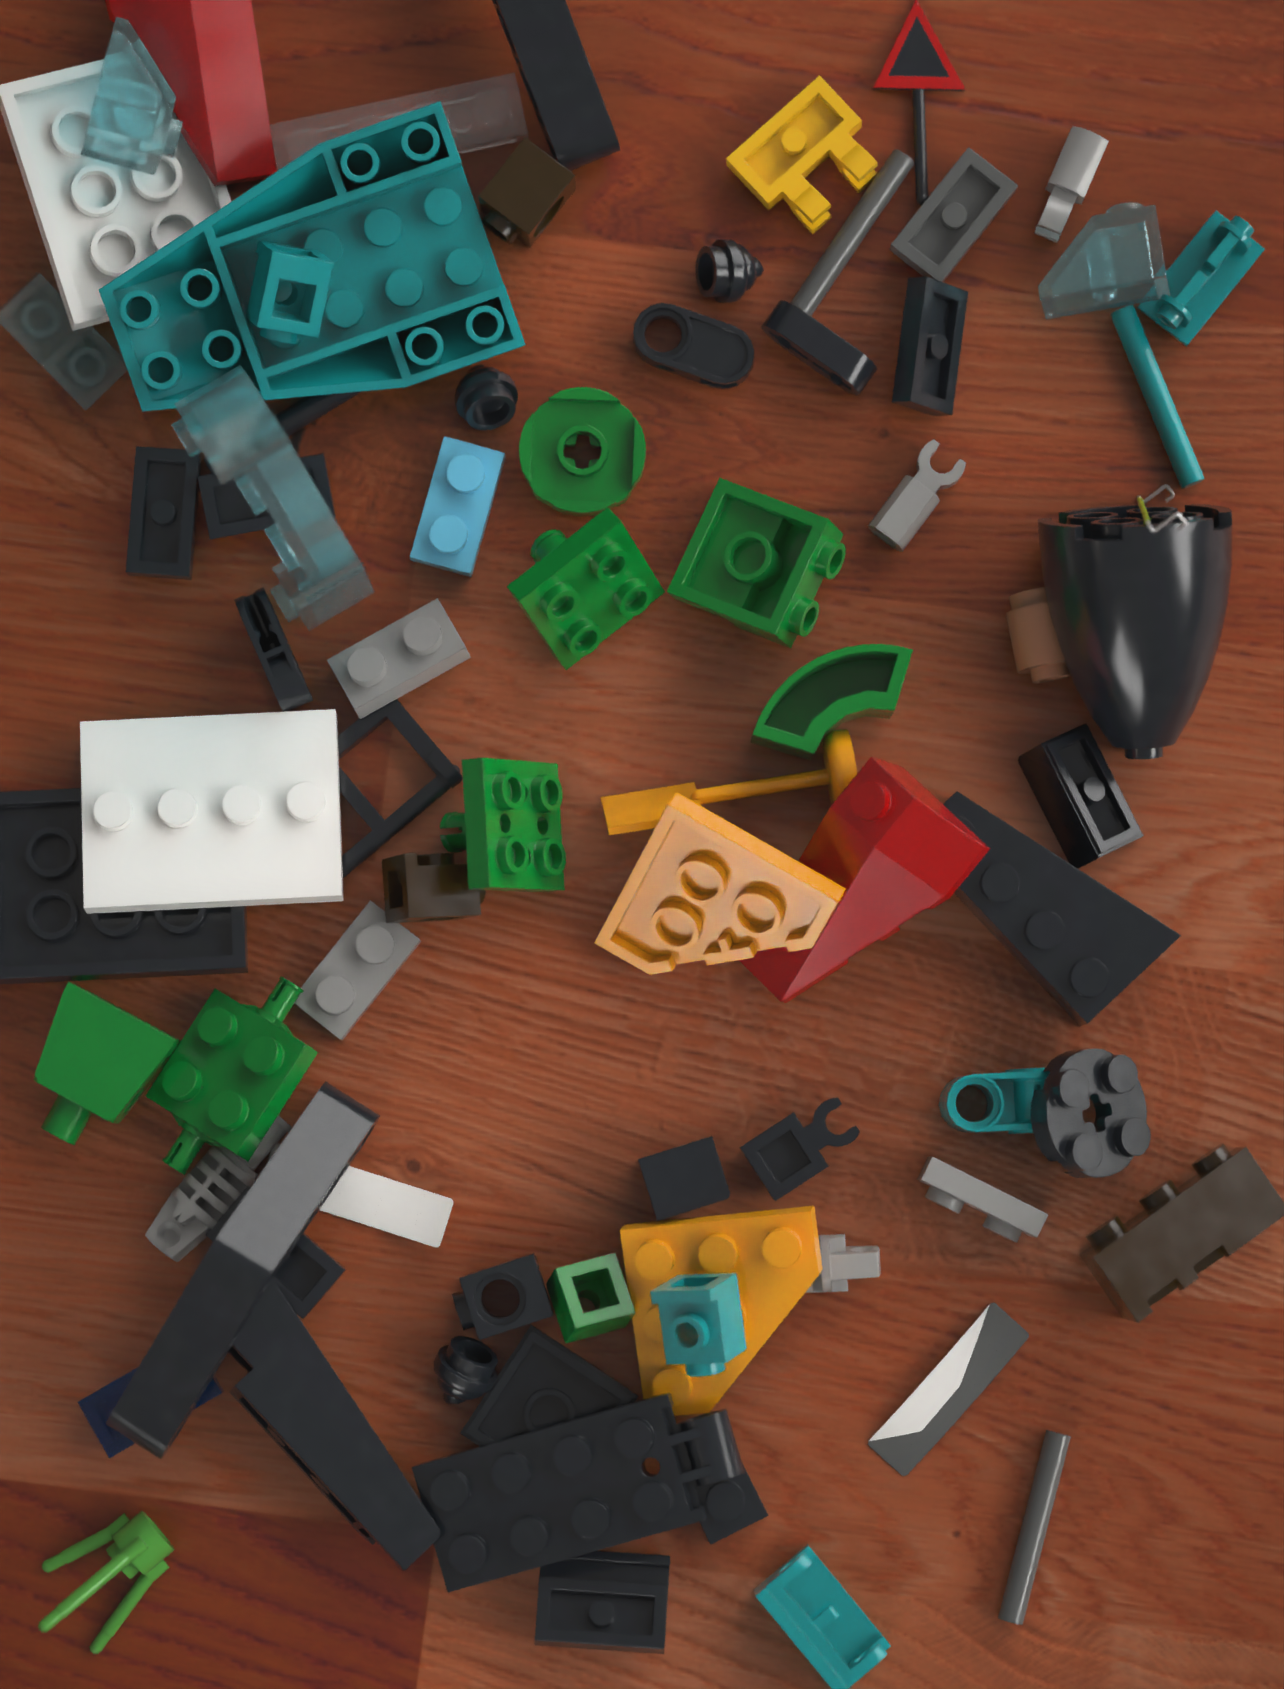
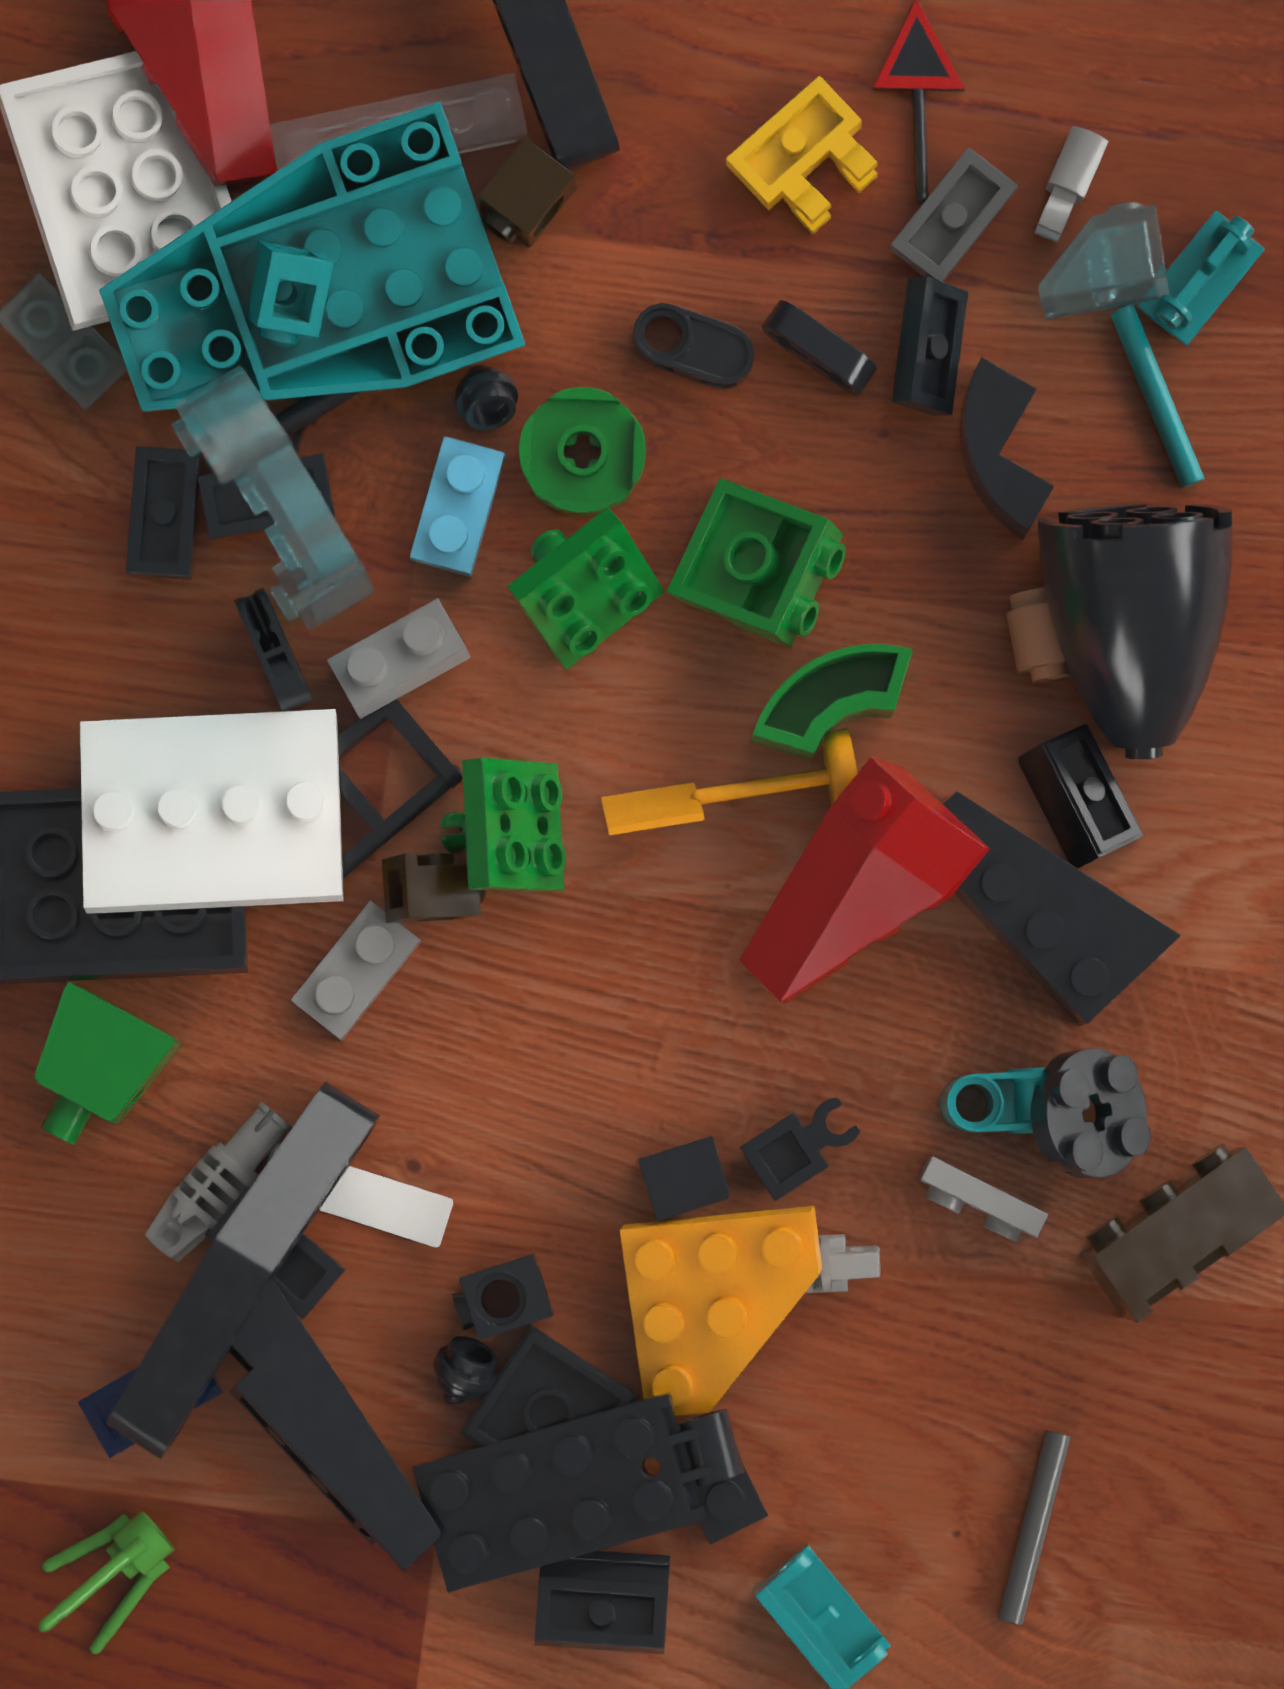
(131, 107): clear light blue slope -> none
(231, 1074): green plate -> none
(601, 1283): green plate -> none
(701, 1321): teal brick -> none
(713, 896): light orange plate -> none
(726, 270): black plate -> none
(853, 232): dark grey bar -> none
(913, 500): light grey bar -> none
(949, 1389): dark grey sticker -> none
(987, 420): none -> black brick
(1140, 501): flat silver piece -> none

